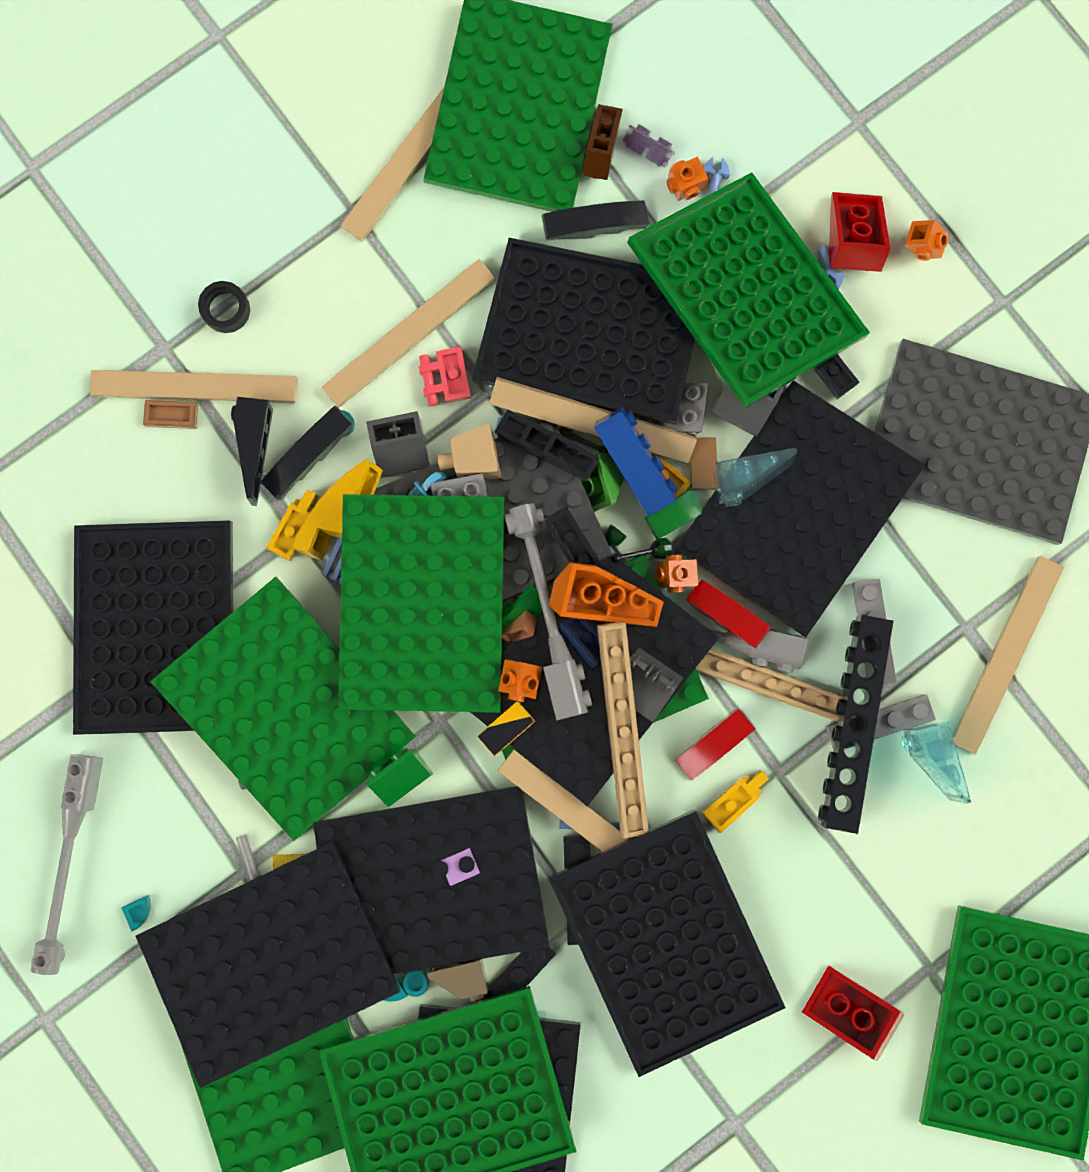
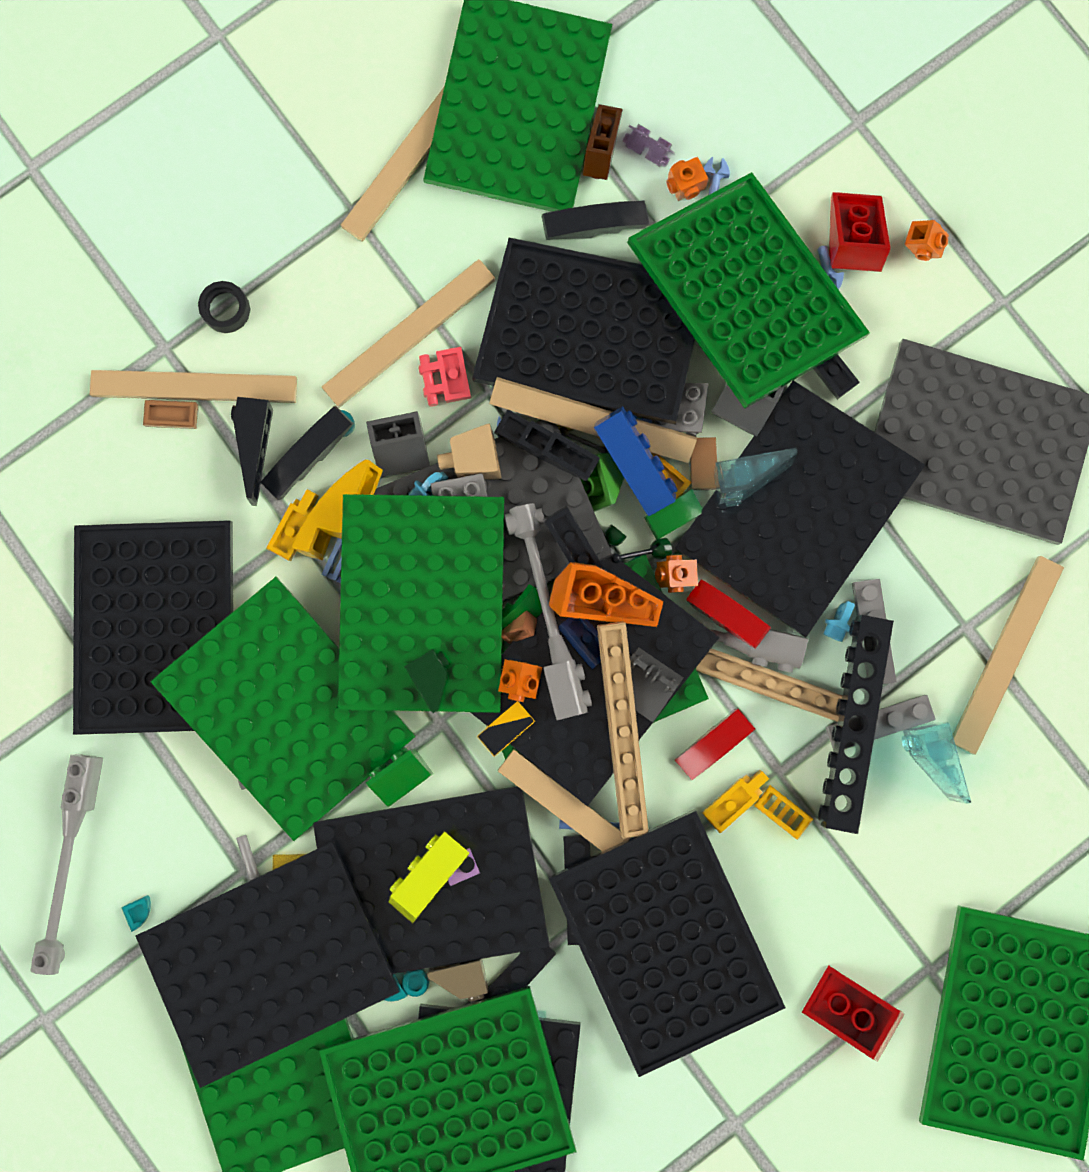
(427, 876): none -> neon yellow wedge
(430, 677): none -> dark green slope
(807, 820): none -> yellow slope
(838, 627): none -> medium azure piece

